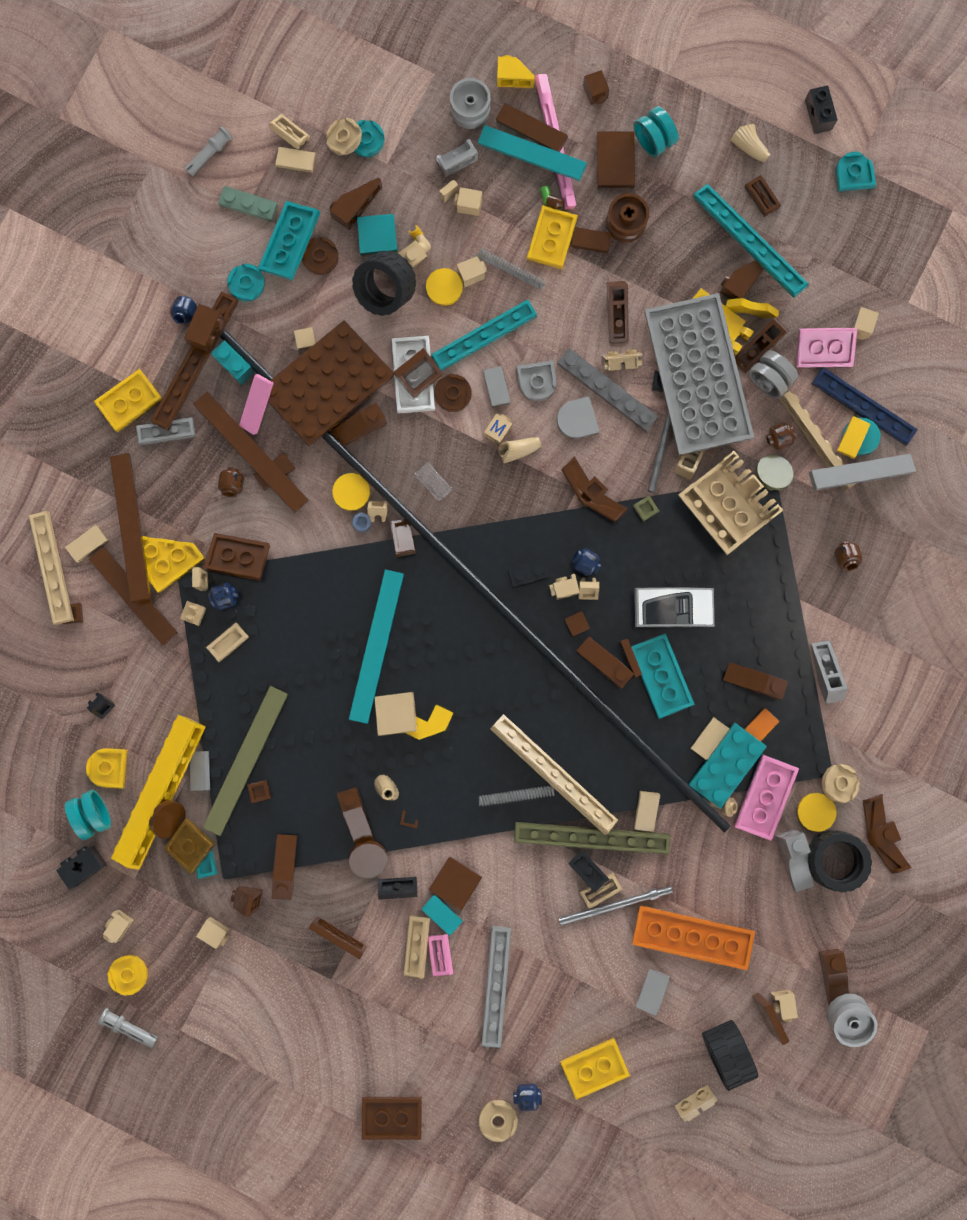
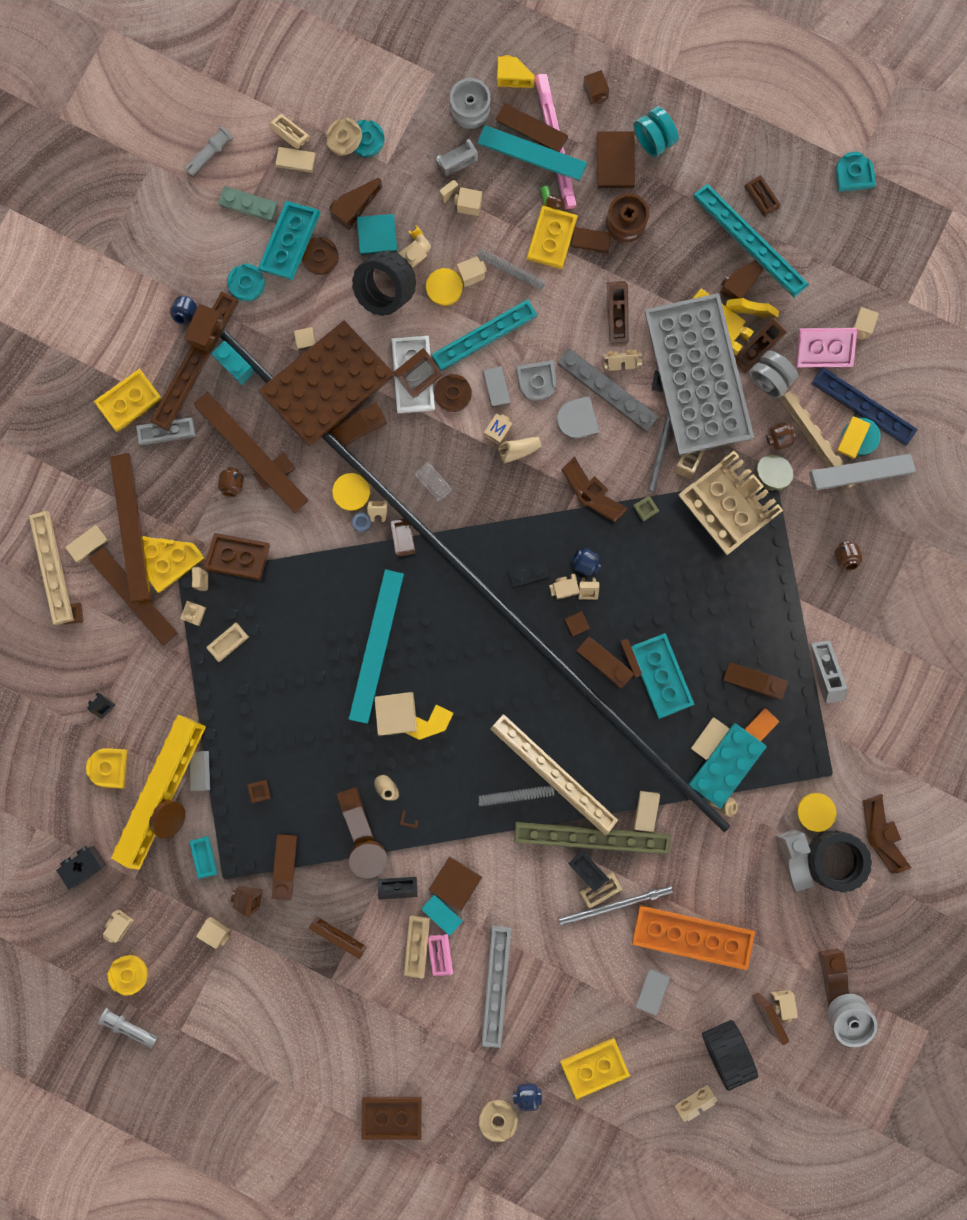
(88, 814): teal wheel -> none
(189, 846): pearl gold tile -> none
(223, 596): dark blue head -> none
(245, 761): olive tile -> none
(256, 404): bright pink tile -> none
(674, 607): slope -> none
(748, 141): tan piece -> none
(766, 797): bright pink tile -> none
(821, 109): black brick -> none
(840, 783): tan tile -> none

